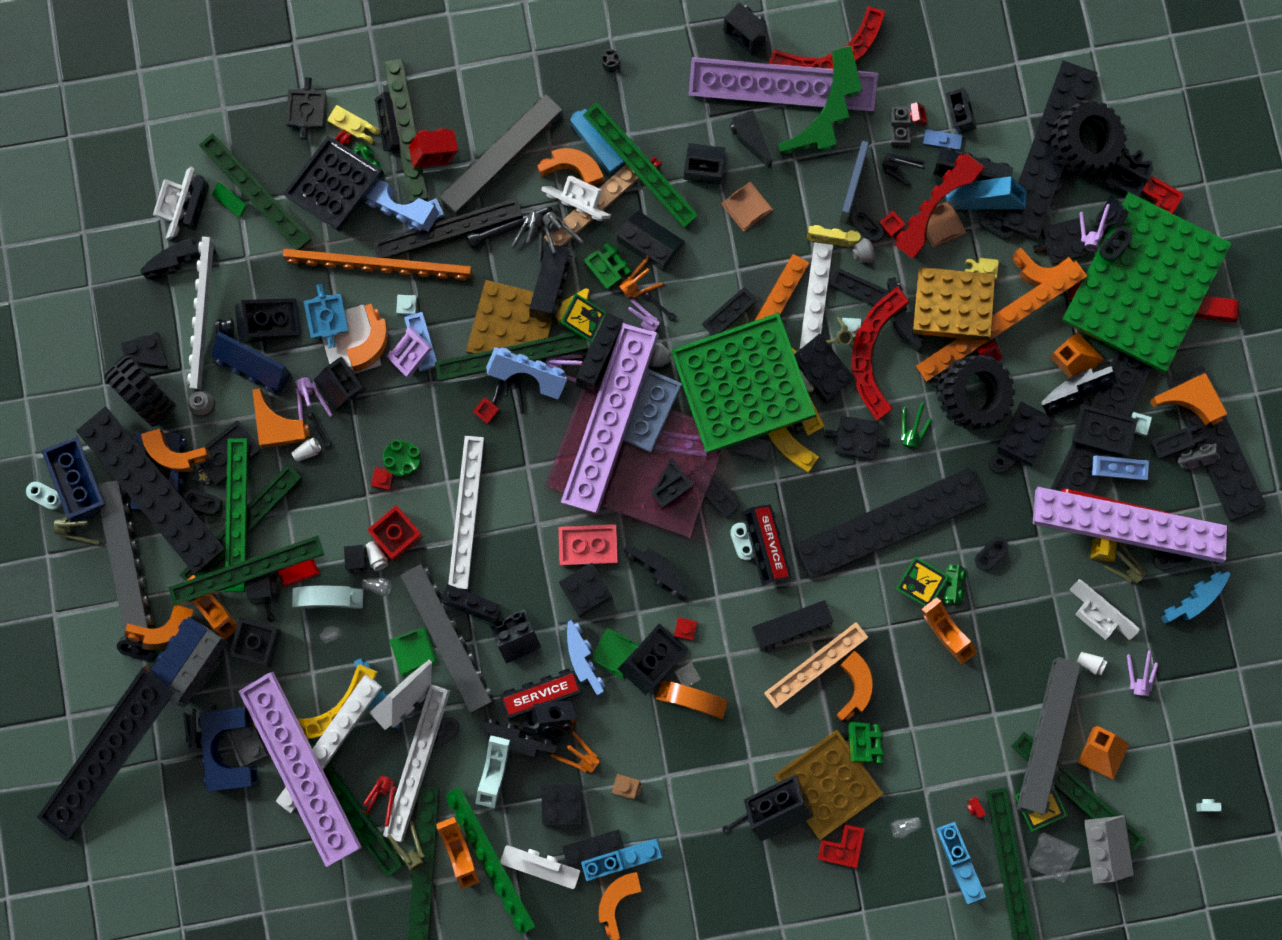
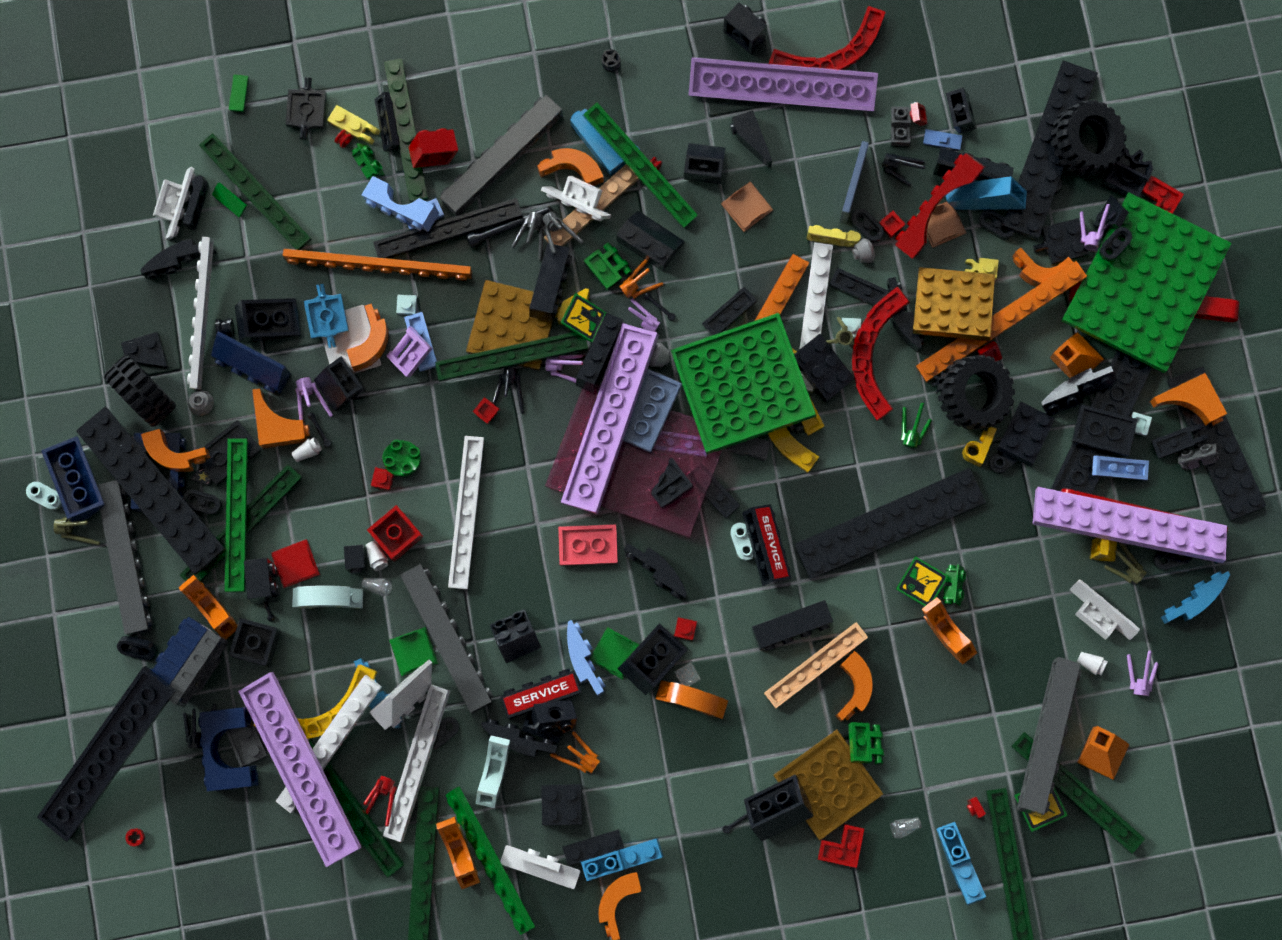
(131, 832): none -> red bush
(158, 638): orange arch -> none
(238, 93): none -> green piece
(246, 571): dark green plate -> none
(330, 633): clear plate -> none
(333, 183): black plate -> none
(411, 859): olive plant -> none
(470, 603): black plate -> none
(504, 364): light blue arch -> none
(585, 590): black brick -> none
(626, 787): medium nougat bracket -> none
(835, 109): green arch -> none
(857, 437): black plate -> none
(981, 448): none -> yellow plate
(991, 554): black plate -> none
(1053, 857): clear hinge -> none
(1108, 849): light grey slope -> none
(1208, 805): light aqua plate -> none

